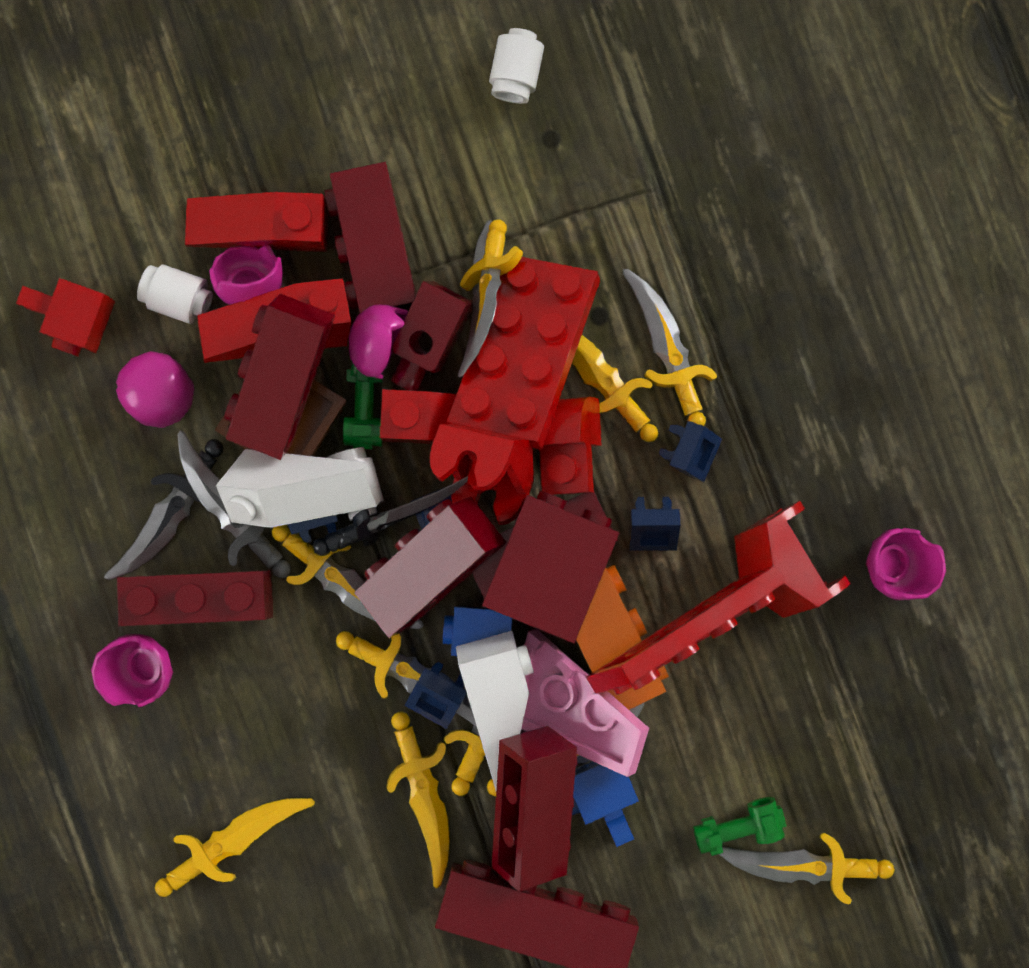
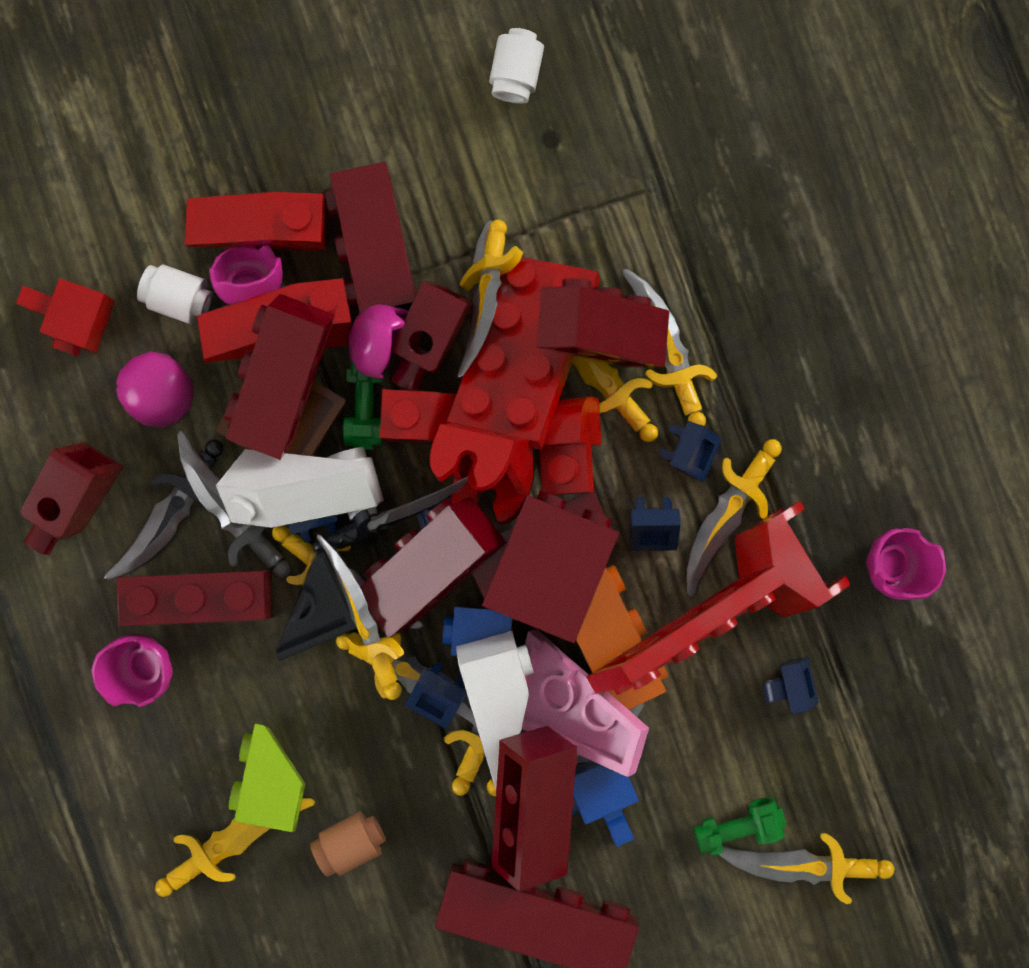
(67, 494): none -> dark red torso
(270, 784): none -> lime slope
(318, 611): none -> black tile
(348, 844): none -> nougat brick
(368, 642): none -> piece
(423, 794): yellow piece -> none
(602, 325): none -> dark red brick
(729, 511): none -> piece
(795, 685): none -> dark blue tile

